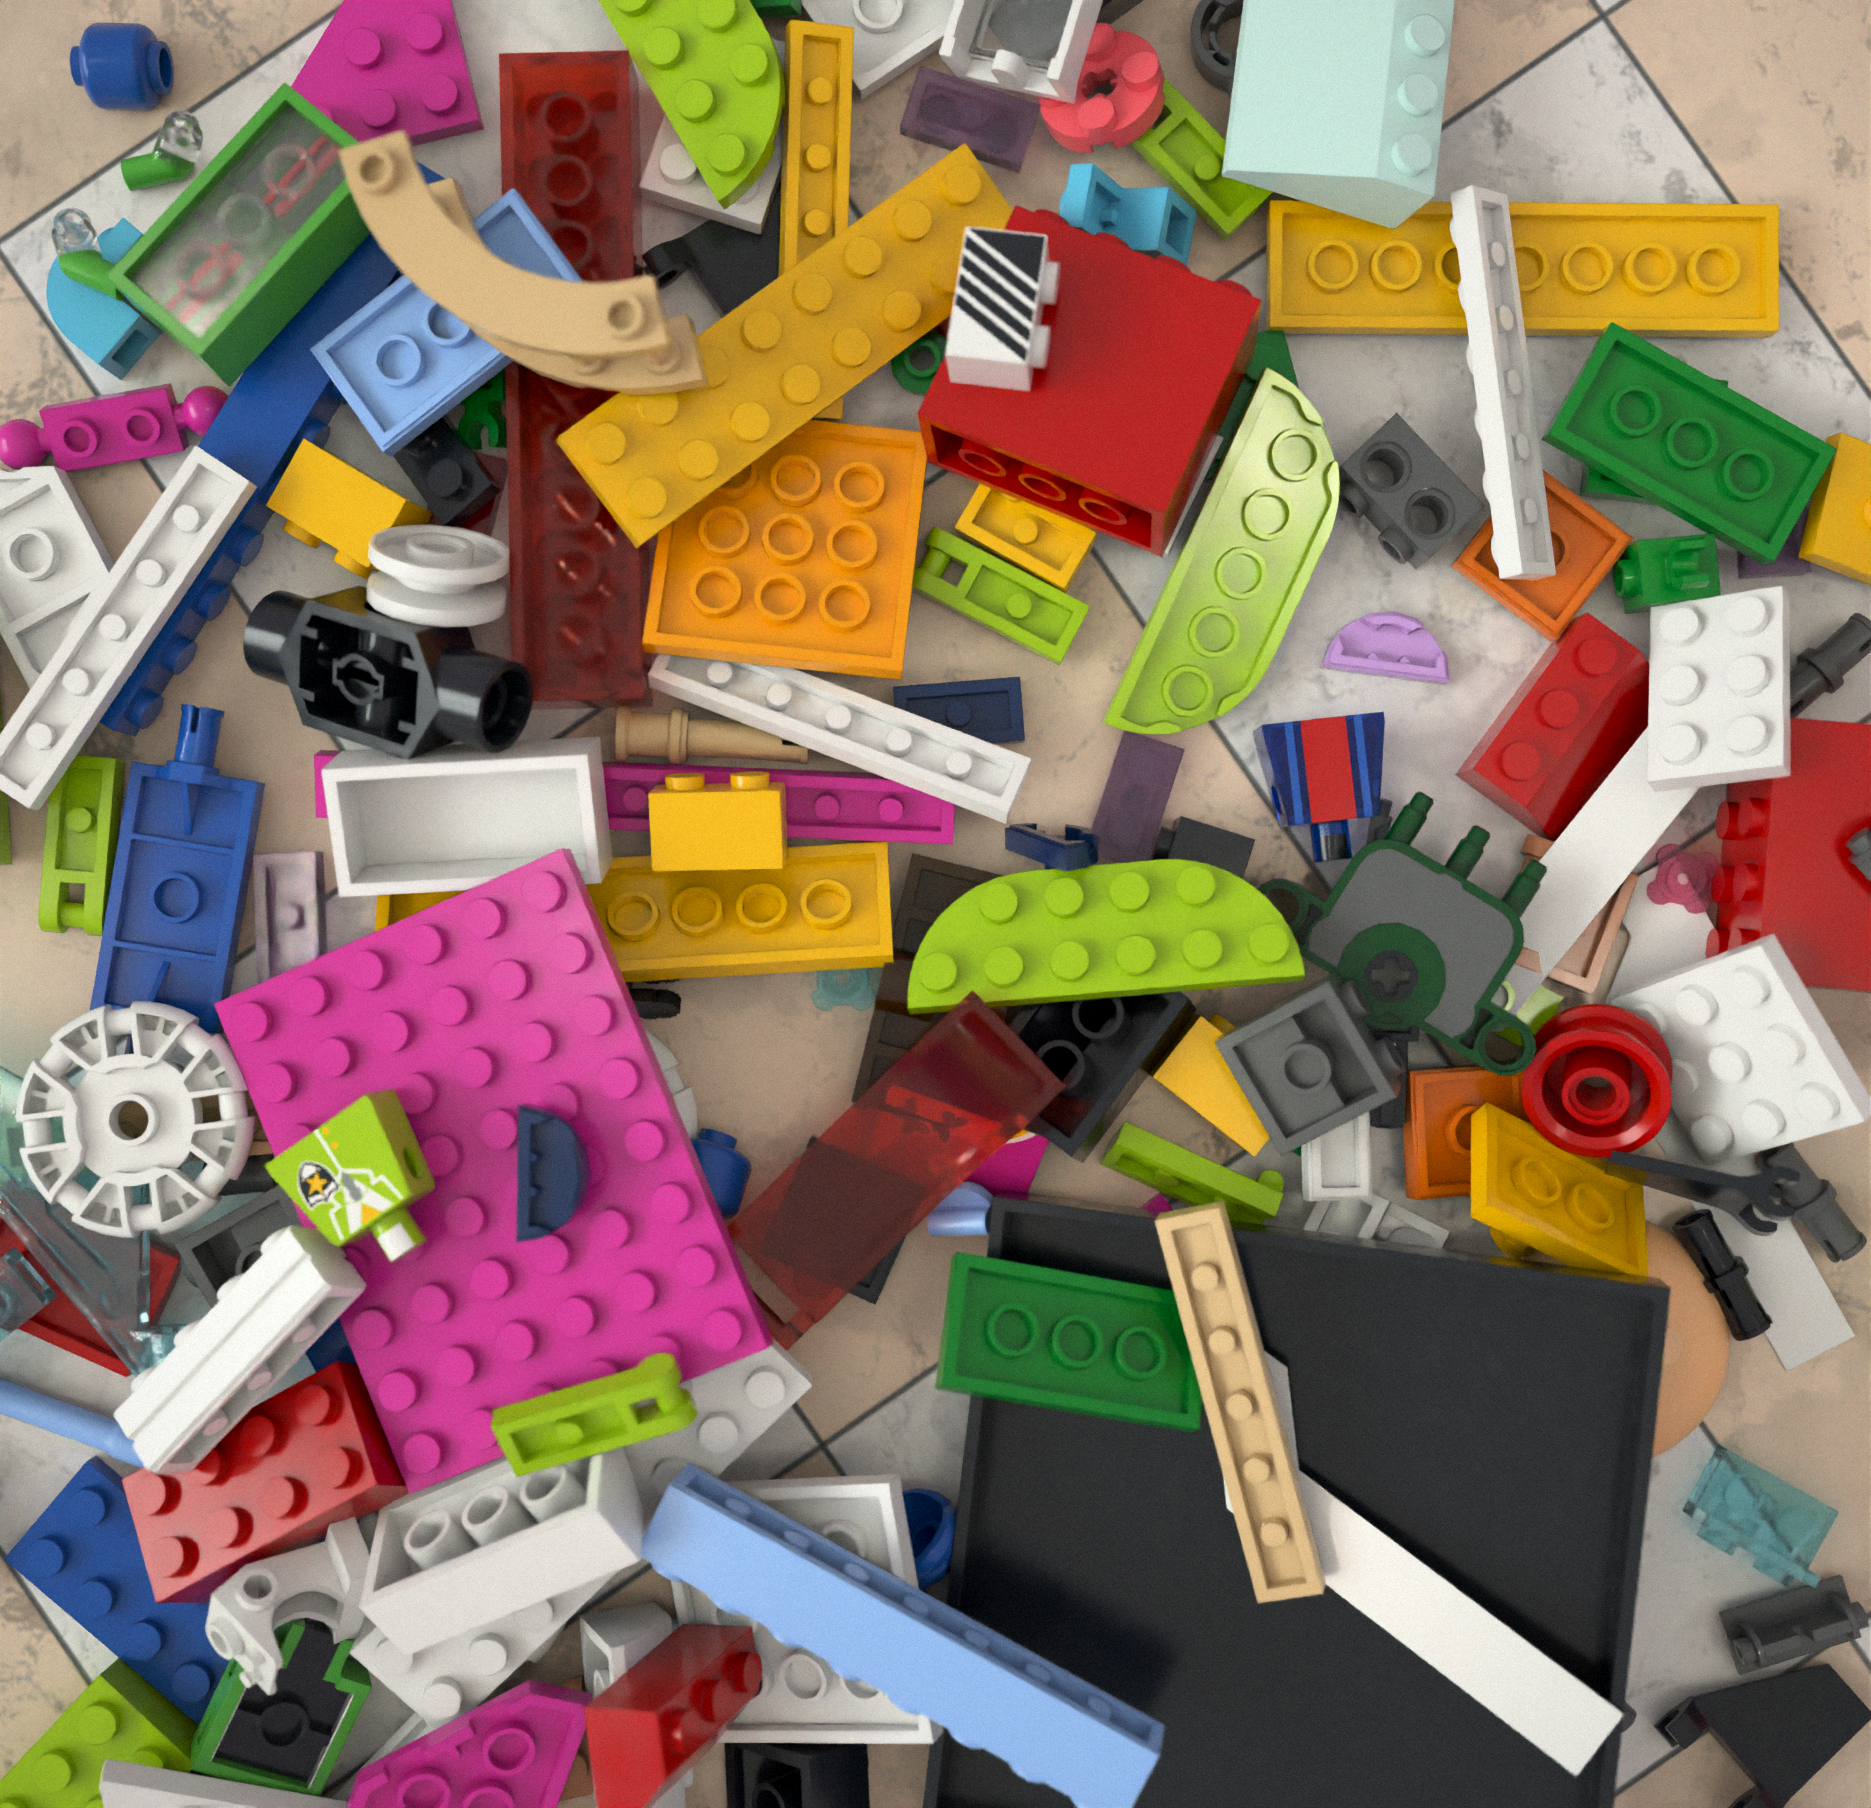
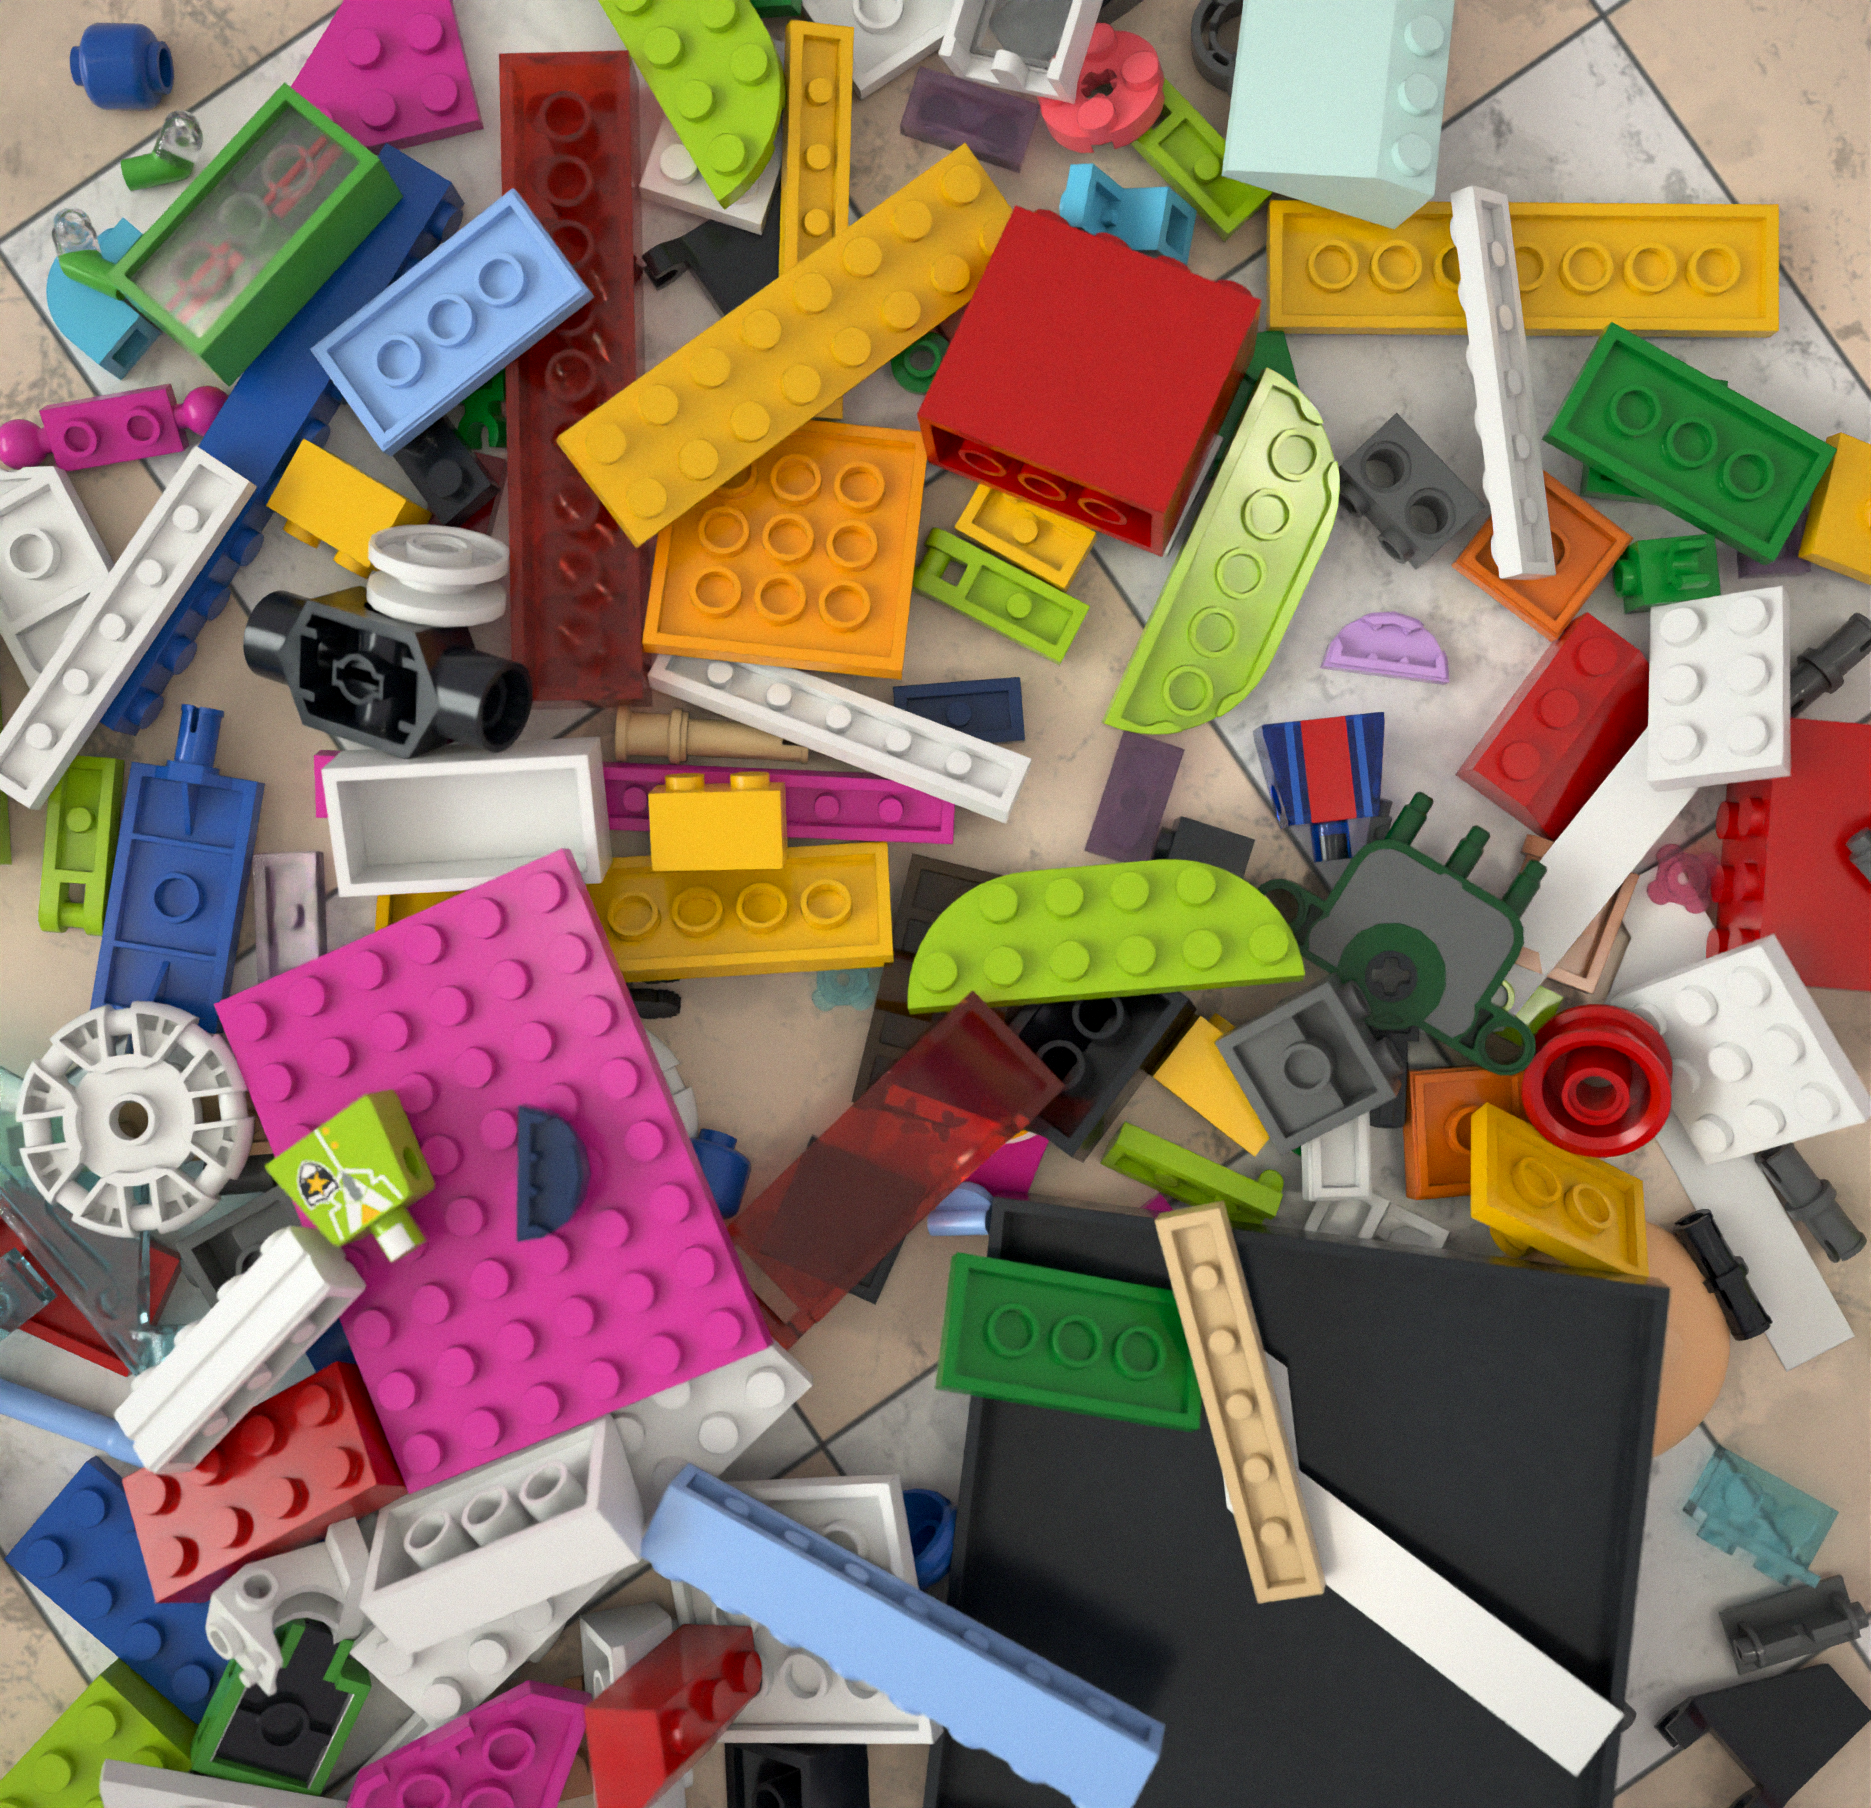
(558, 328): tan fence -> none
(594, 1416): lime plate -> none
(999, 309): brick -> none
(1067, 853): dark blue plate -> none
(1717, 1189): black flag -> none

